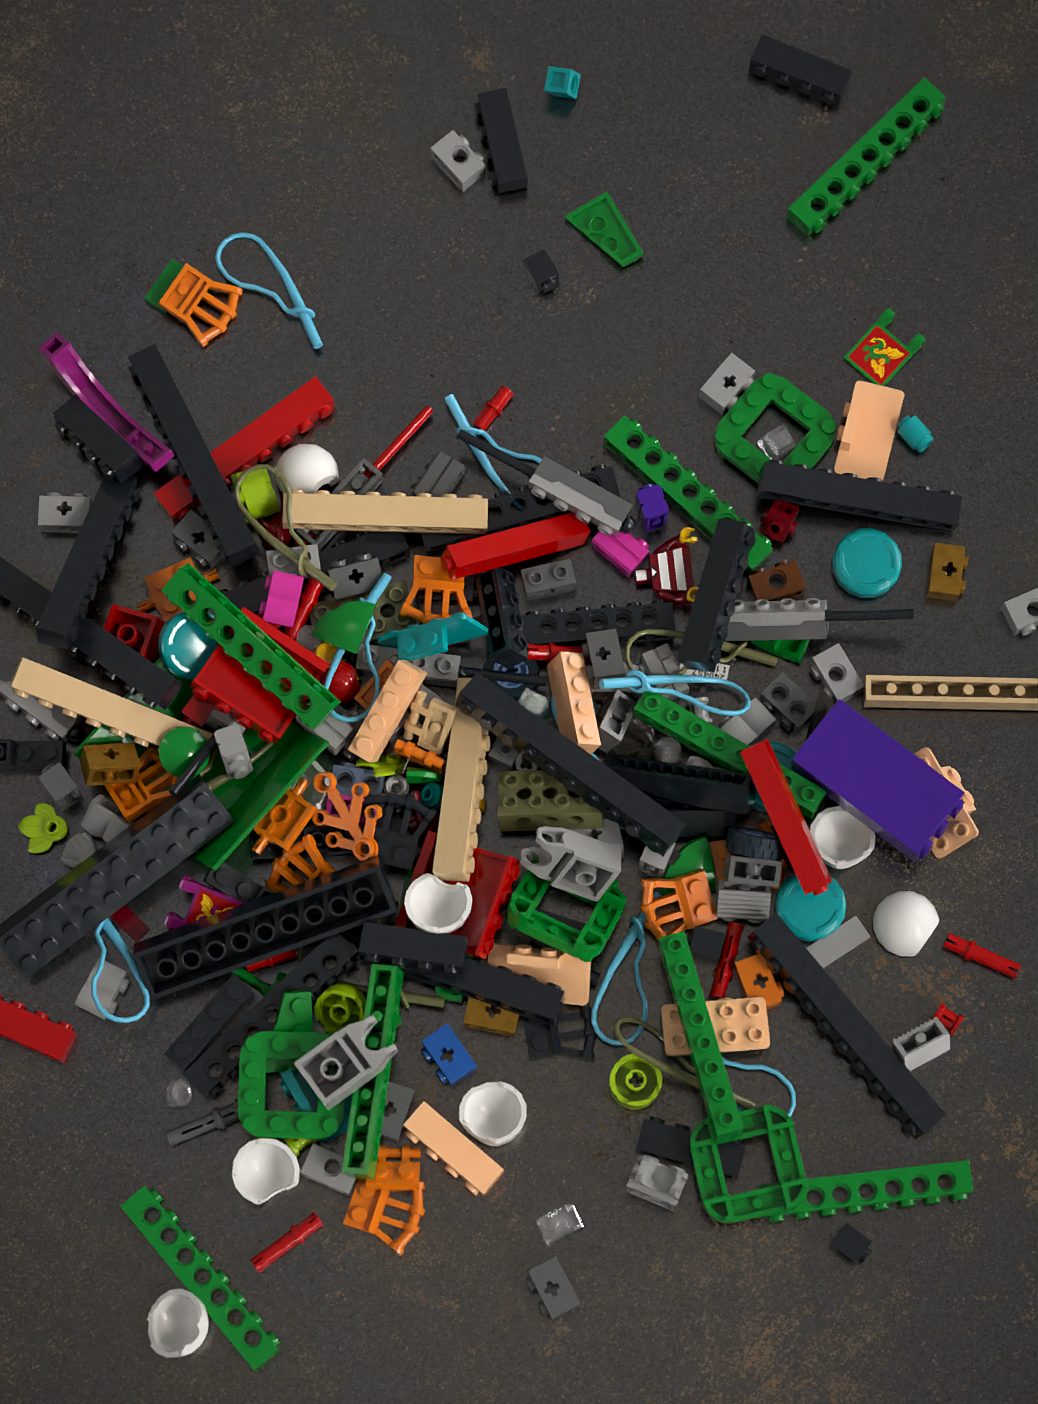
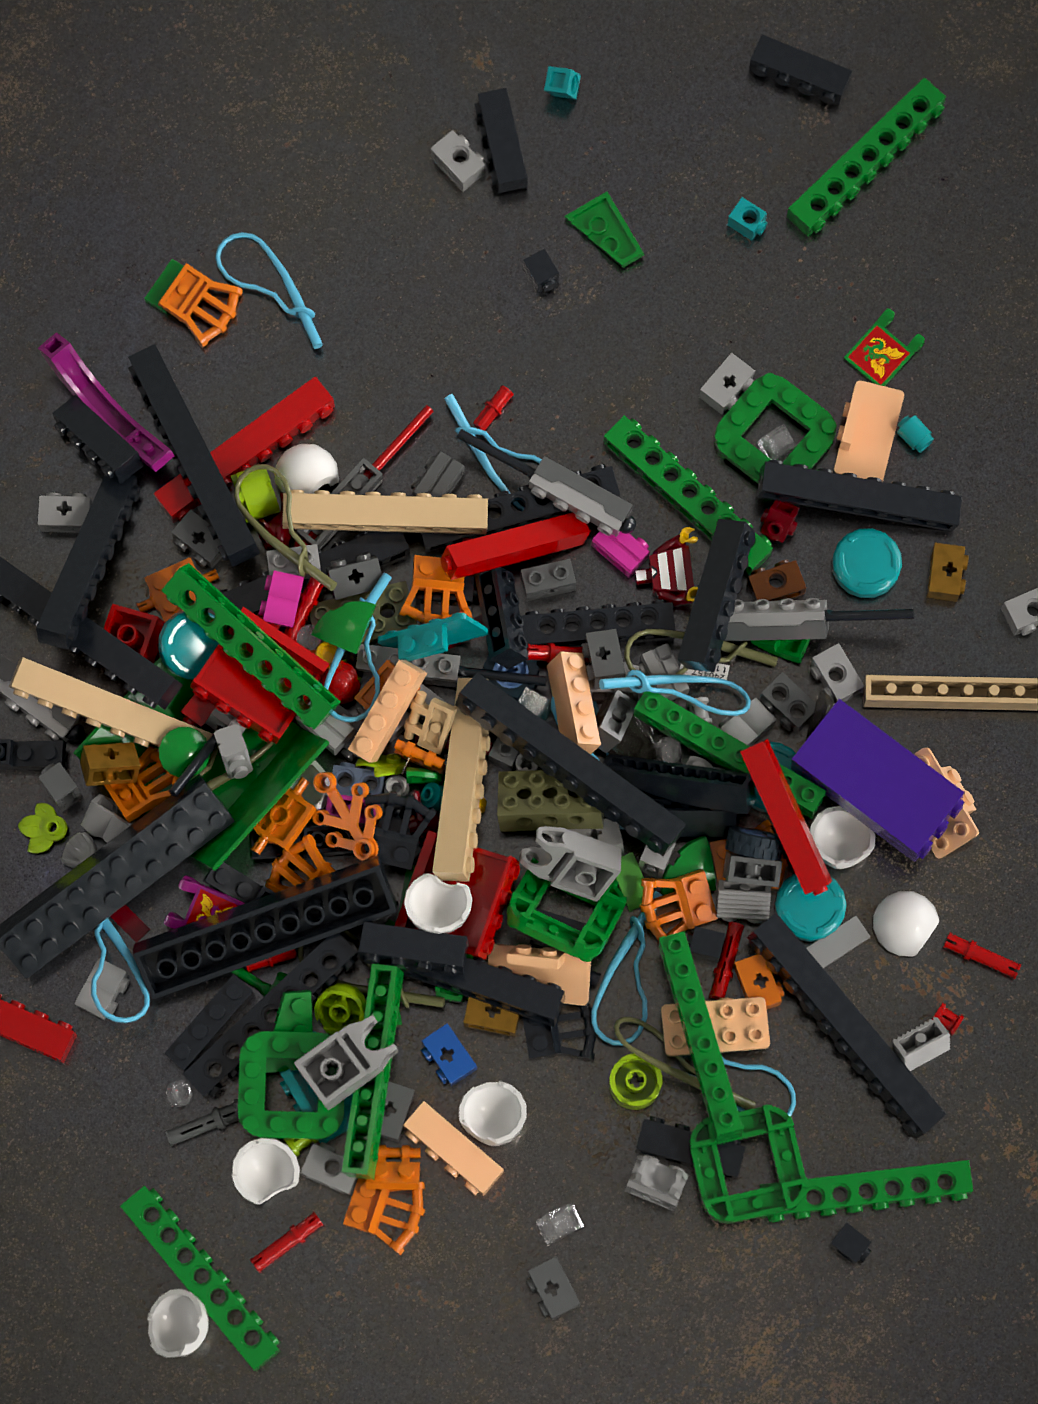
(630, 881): none -> bright green slope
(651, 508): dark purple brick -> none
(747, 209): none -> teal brick

